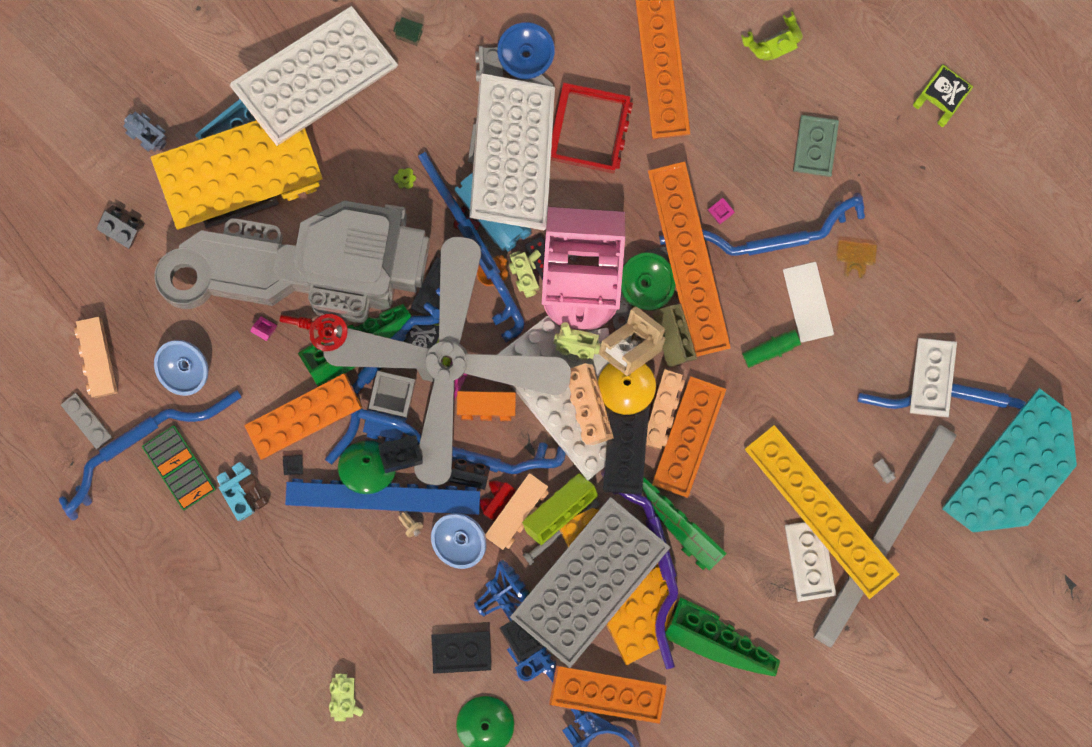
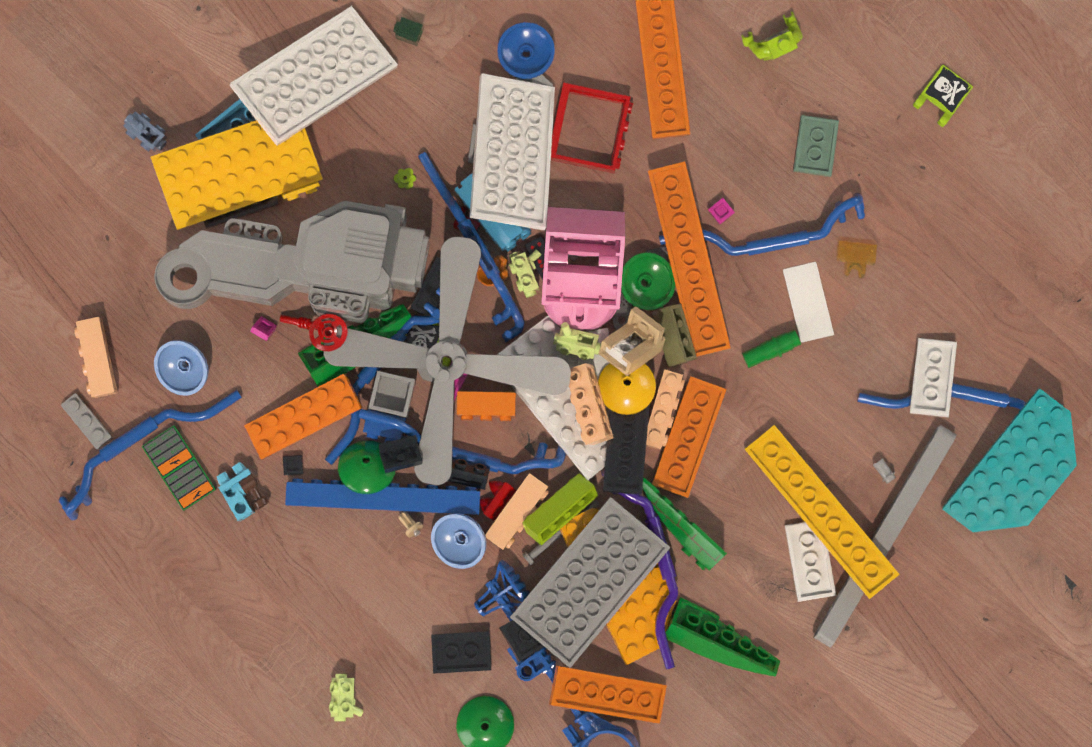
(120, 226): bracket -> none
(488, 62): light grey bracket -> none

